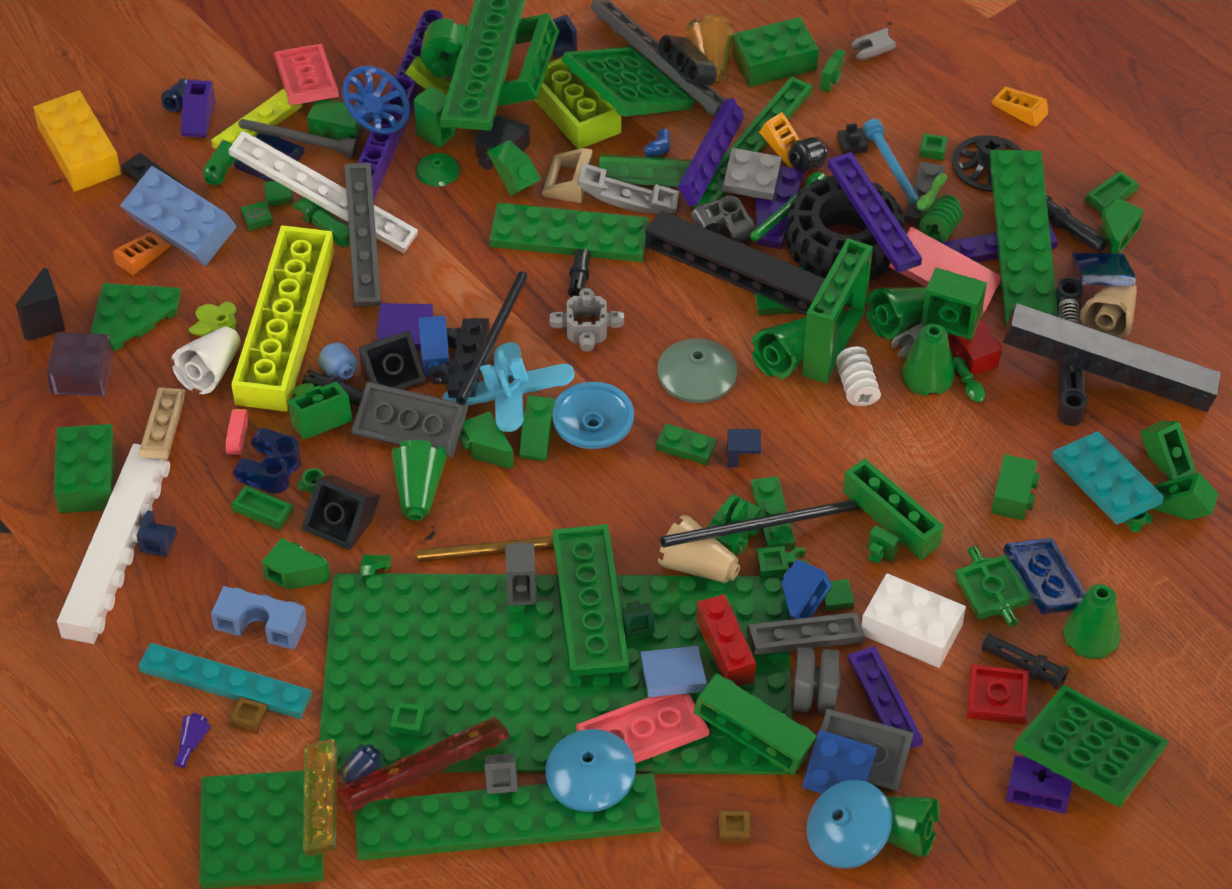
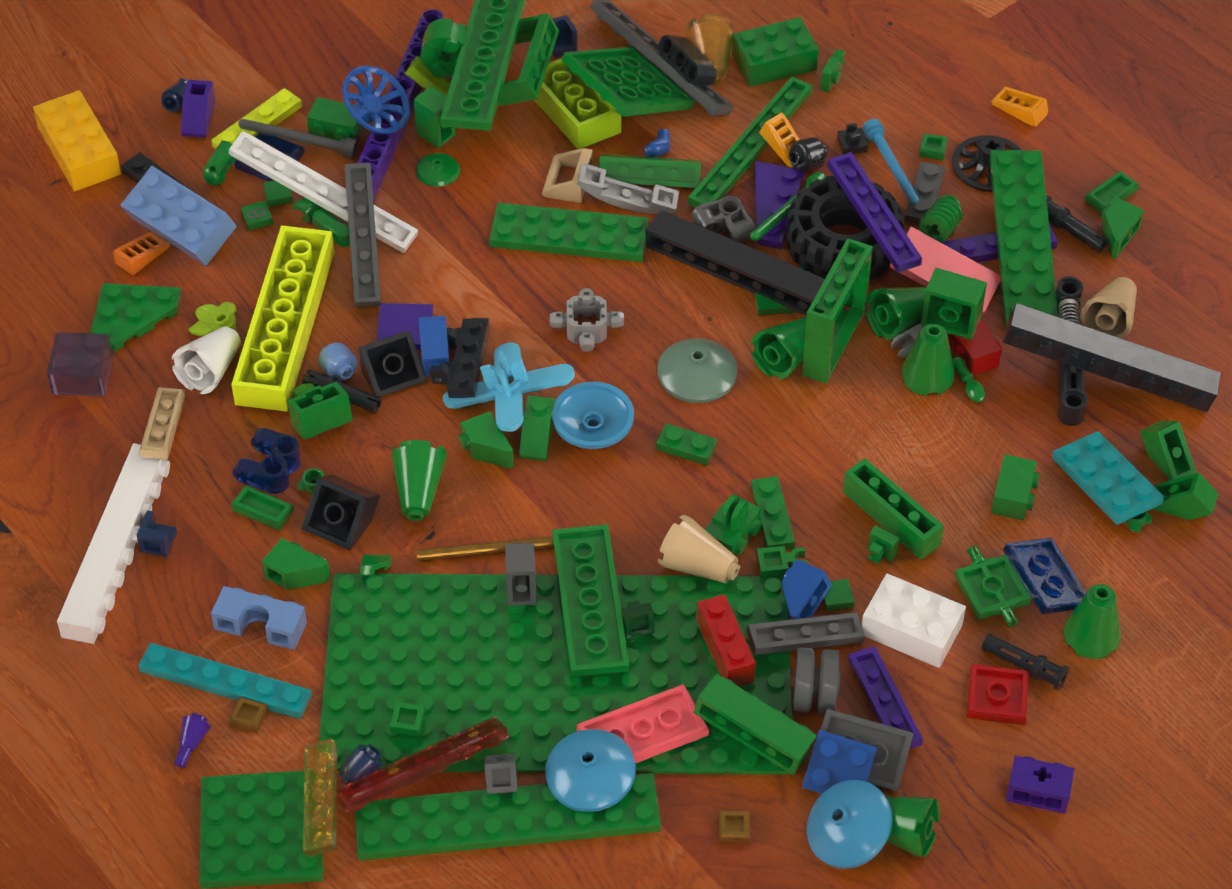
(40, 308): black slope -> none
(84, 467): green brick -> none
(237, 432): coral beam -> none
(306, 74): coral tile -> none
(403, 415): dark grey tile -> none
(491, 338): black piece -> none
(502, 131): black torso -> none
(513, 167): green slope -> none
(579, 272): black pin -> none
(673, 671): medium blue tile -> none
(711, 152): dark purple plate -> none
(742, 442): dark blue panel -> none
(752, 174): light grey plate -> none
(757, 523): black piece -> none
(858, 376): white piece -> none
(873, 44): light grey piece -> none
(928, 199): bright green piece -> none
(1091, 745): green plate -> none
(1103, 269): tile -> none

